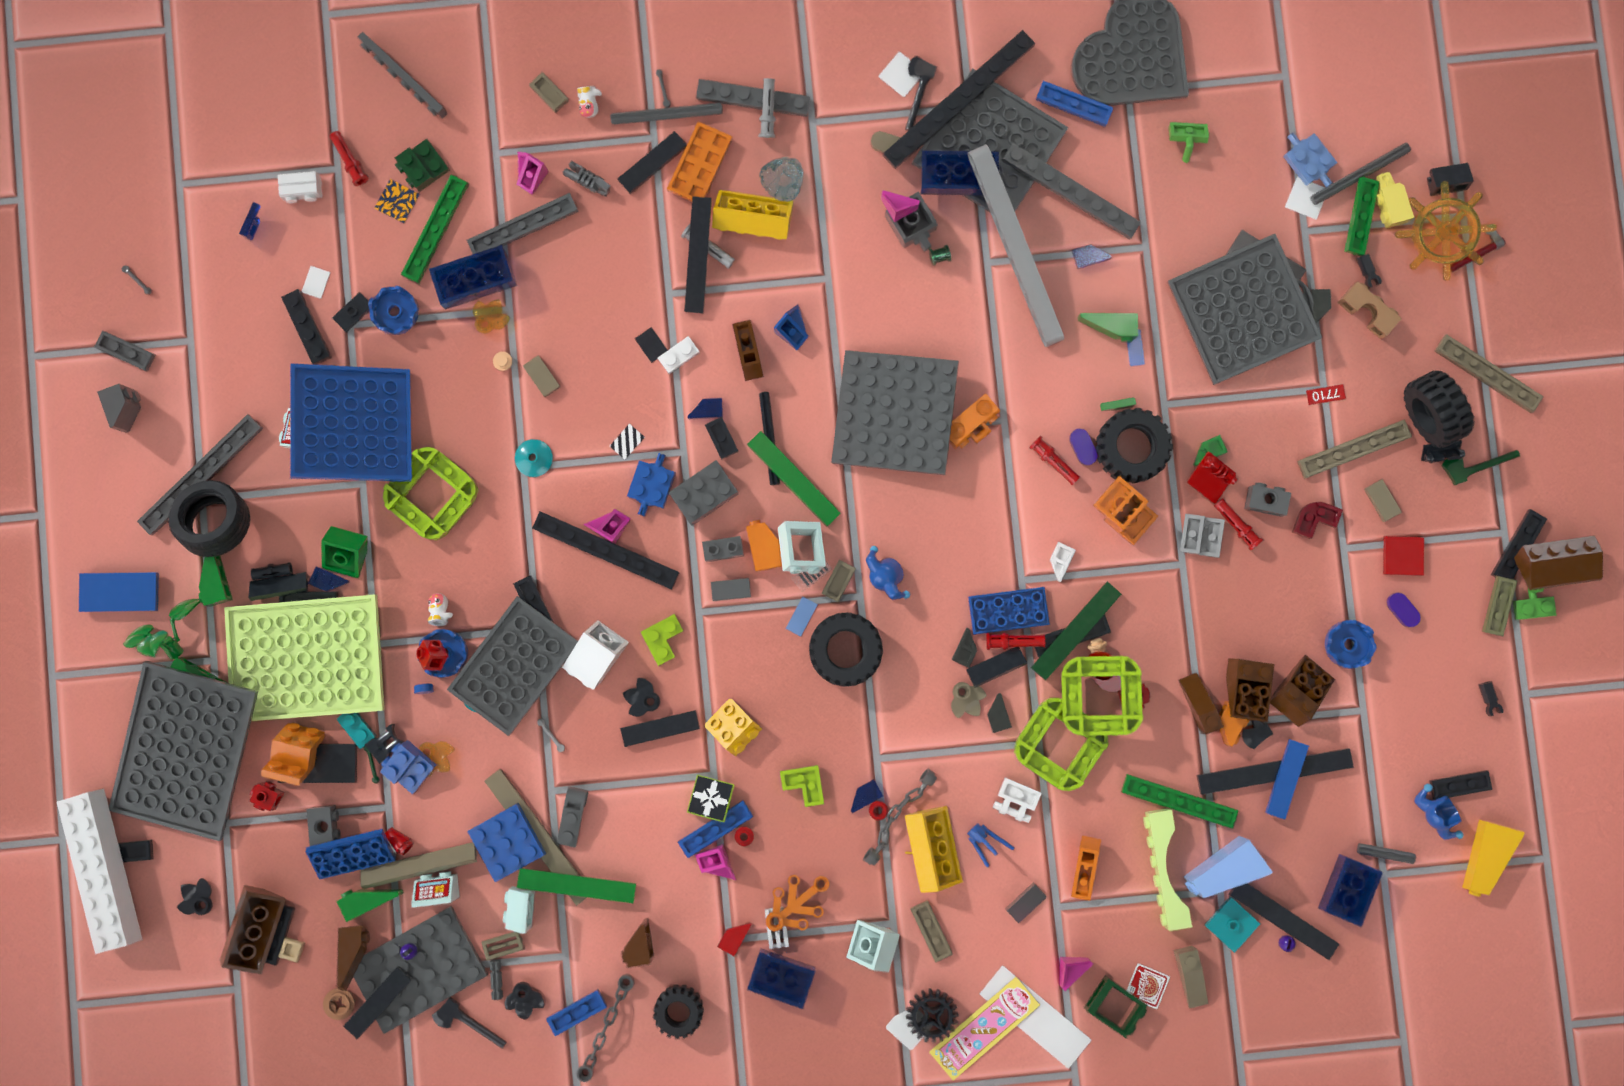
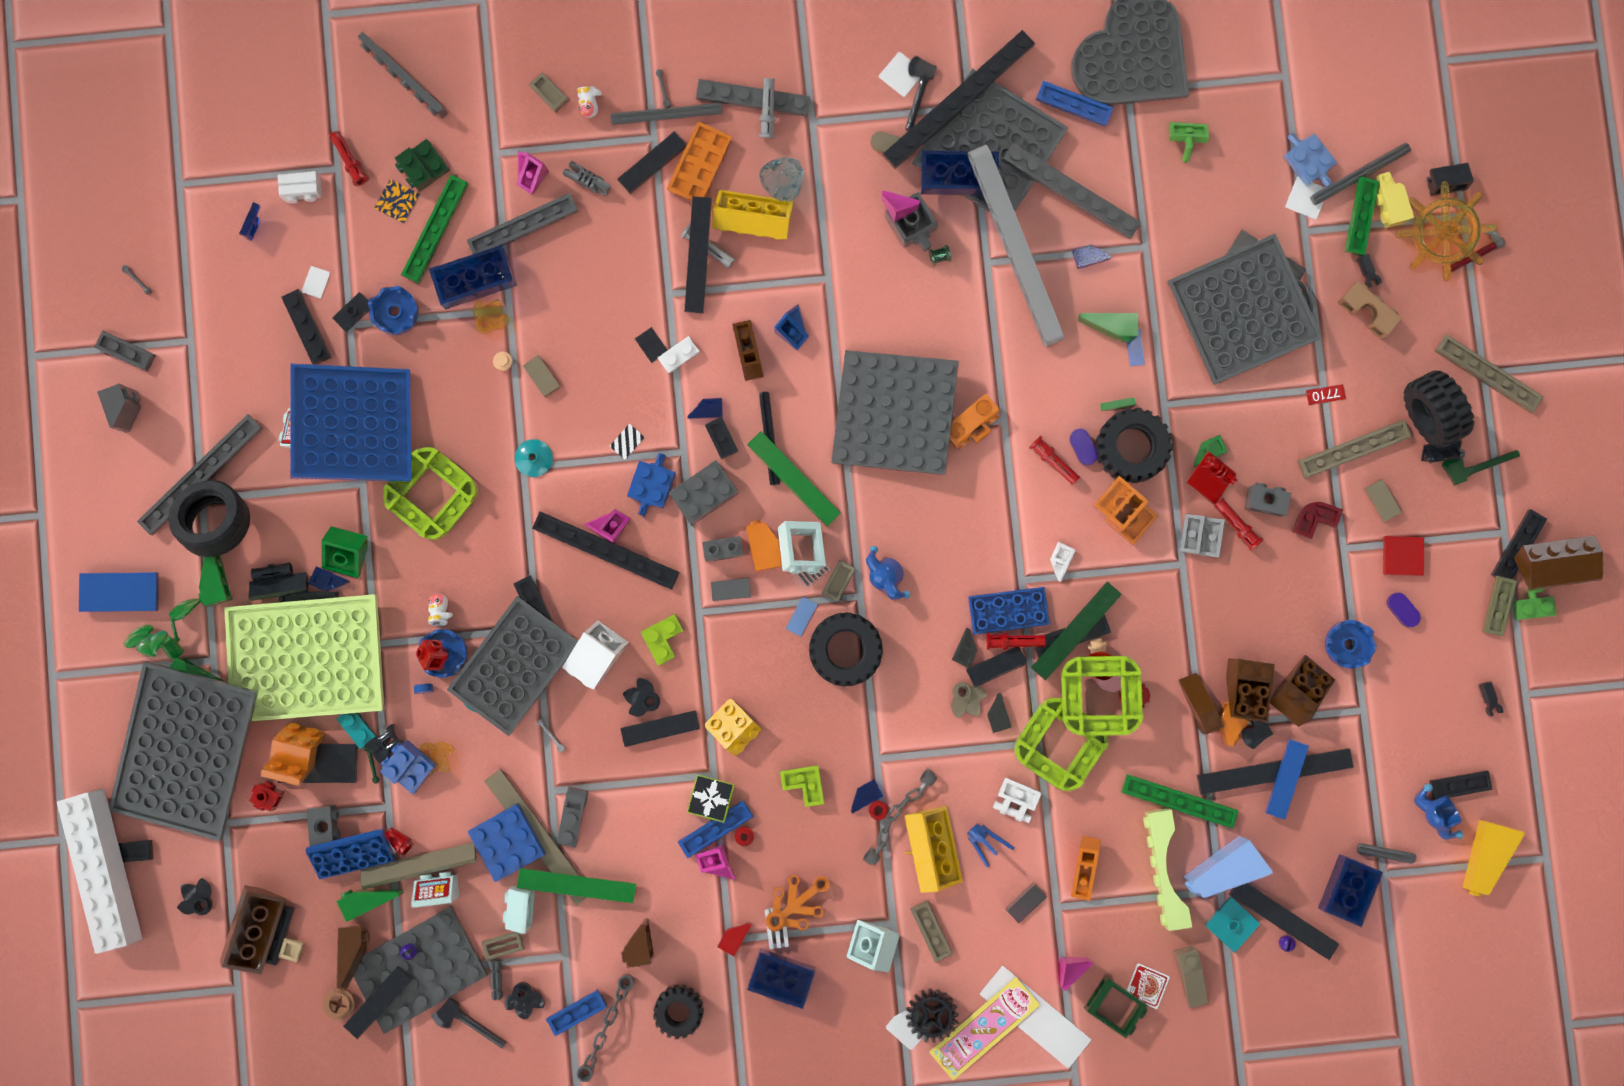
(1321, 302): pearl dark grey tile -> none

